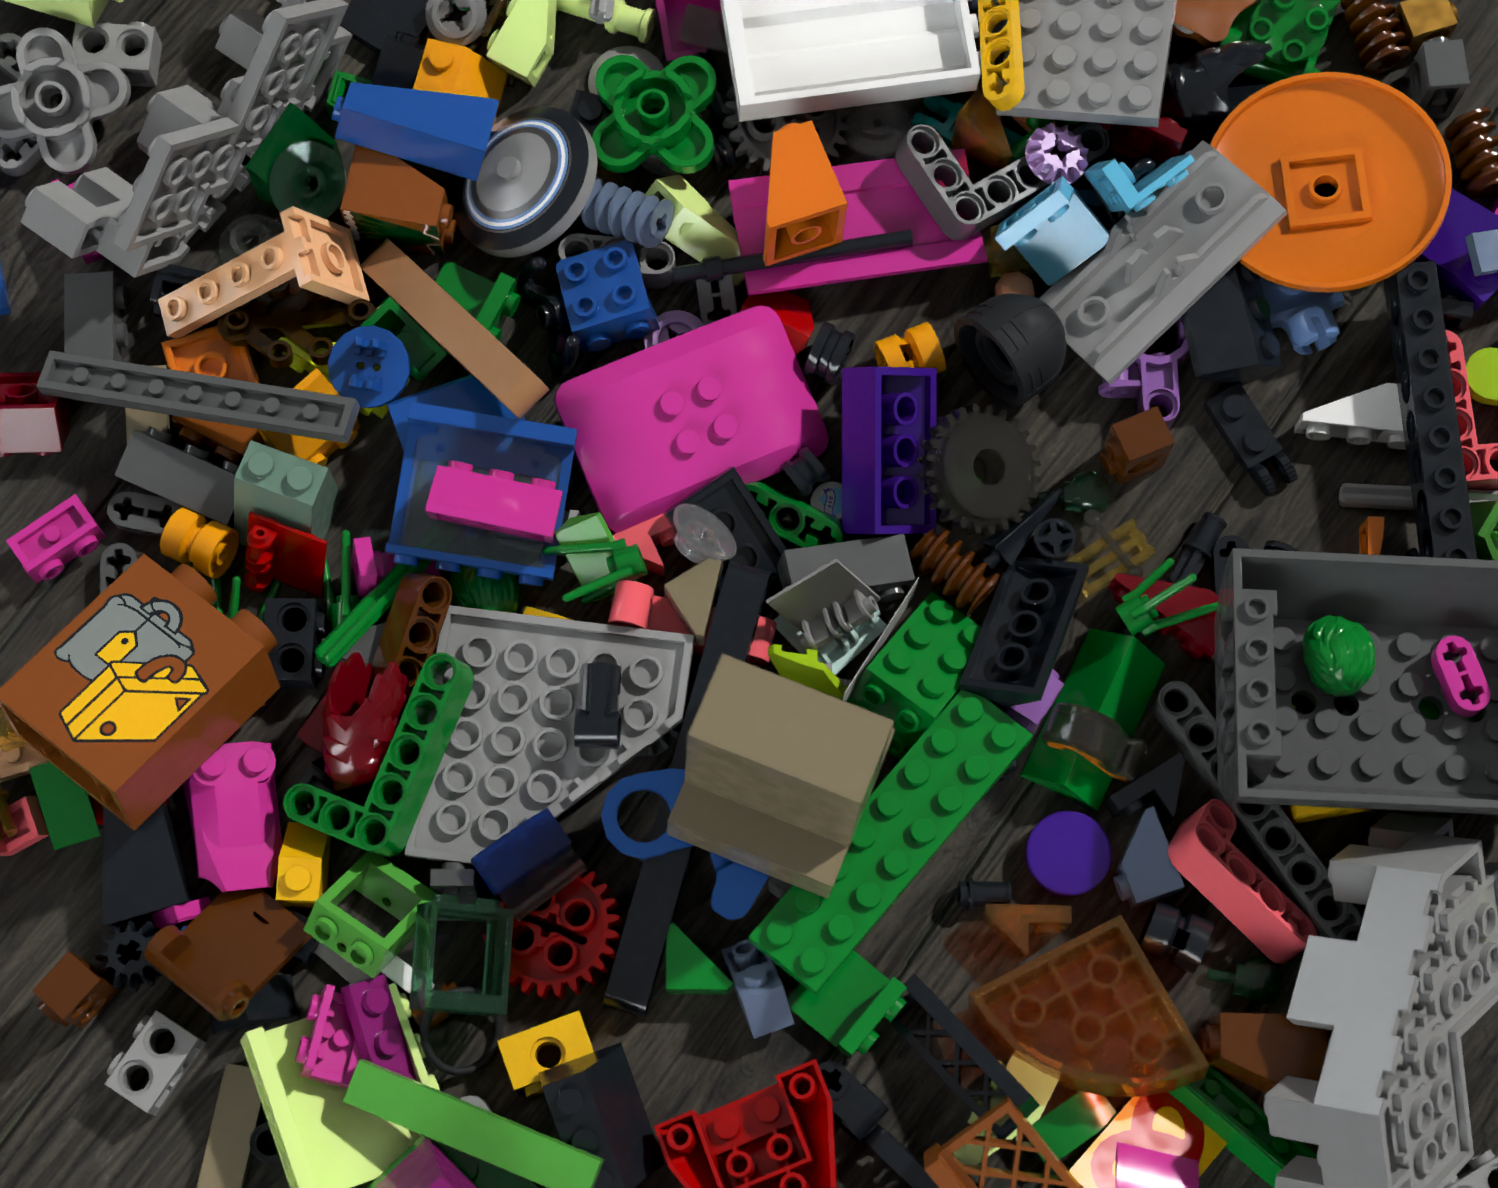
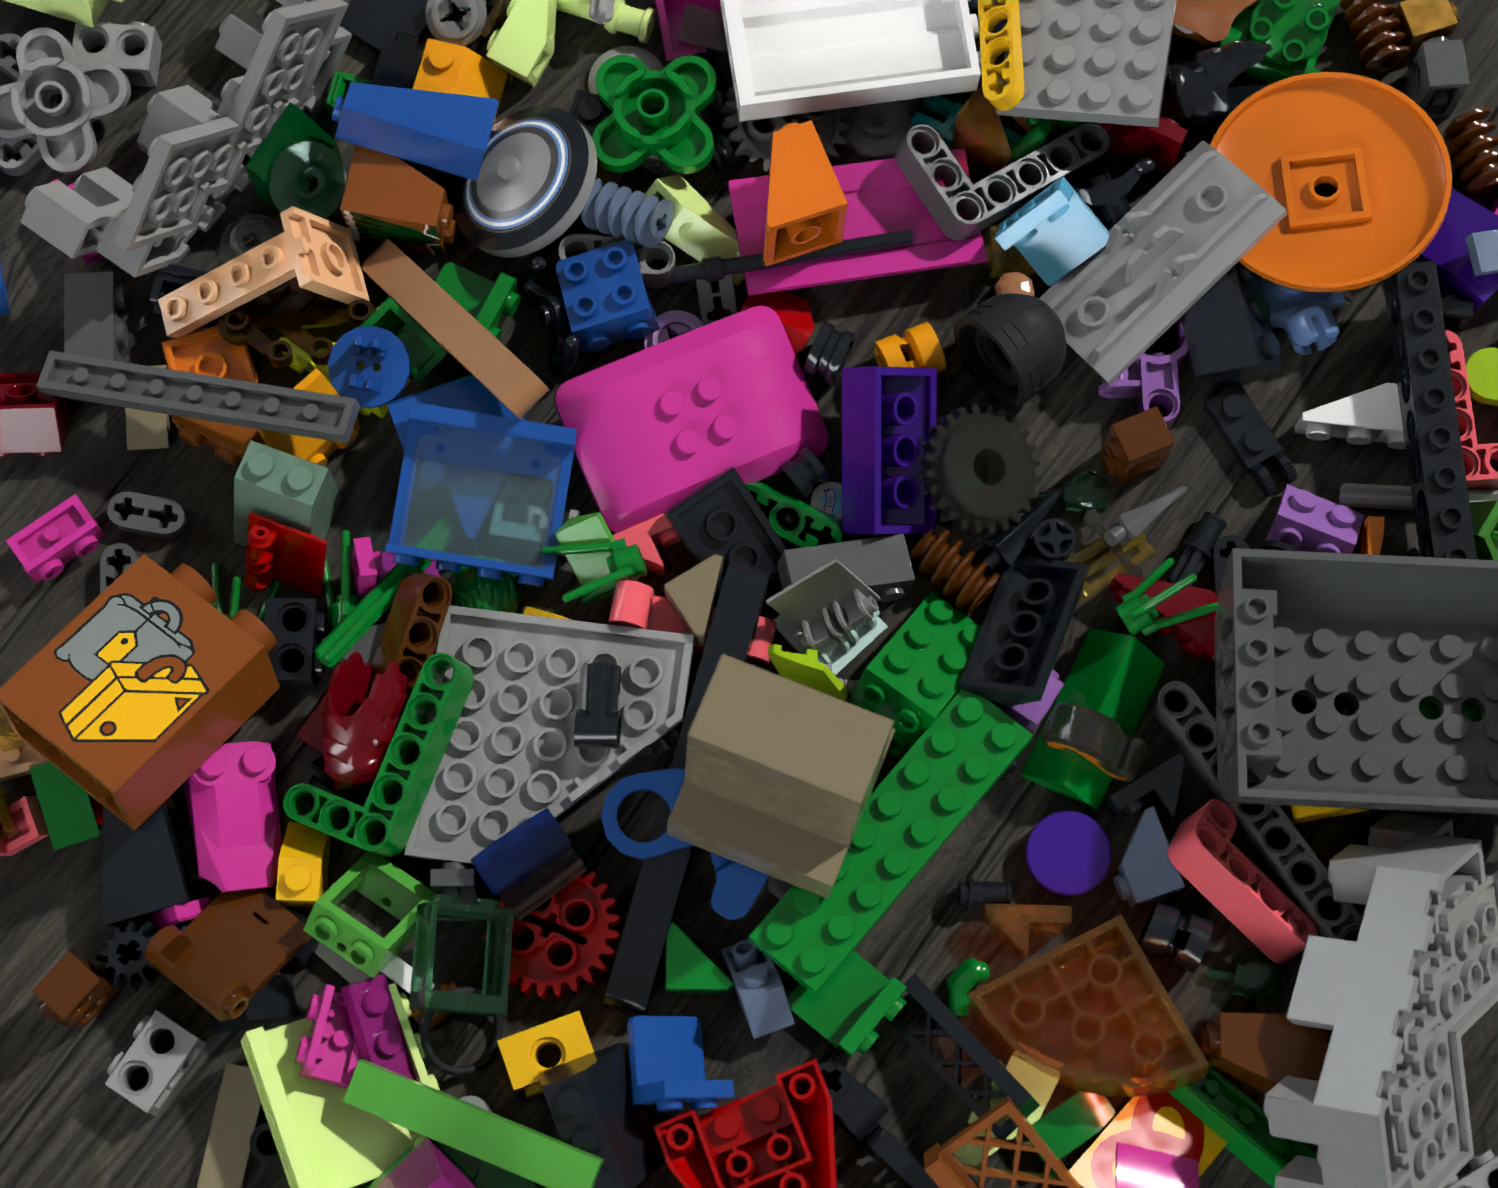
(180, 474): dark grey brick -> none
(195, 539): light orange wheel -> none
(494, 502): dark pink slope -> none
(670, 1064): none -> blue bracket
(702, 534): clear piece -> none
(880, 642): white sticker -> none
(961, 982): none -> green arm
(1048, 166): lavender gear -> none
(1116, 188): medium azure bracket -> none
(1134, 522): none -> dark grey piece
(1314, 523): none -> medium lavender bracket
(1338, 655): green hair -> none
(1469, 673): dark pink beam -> none

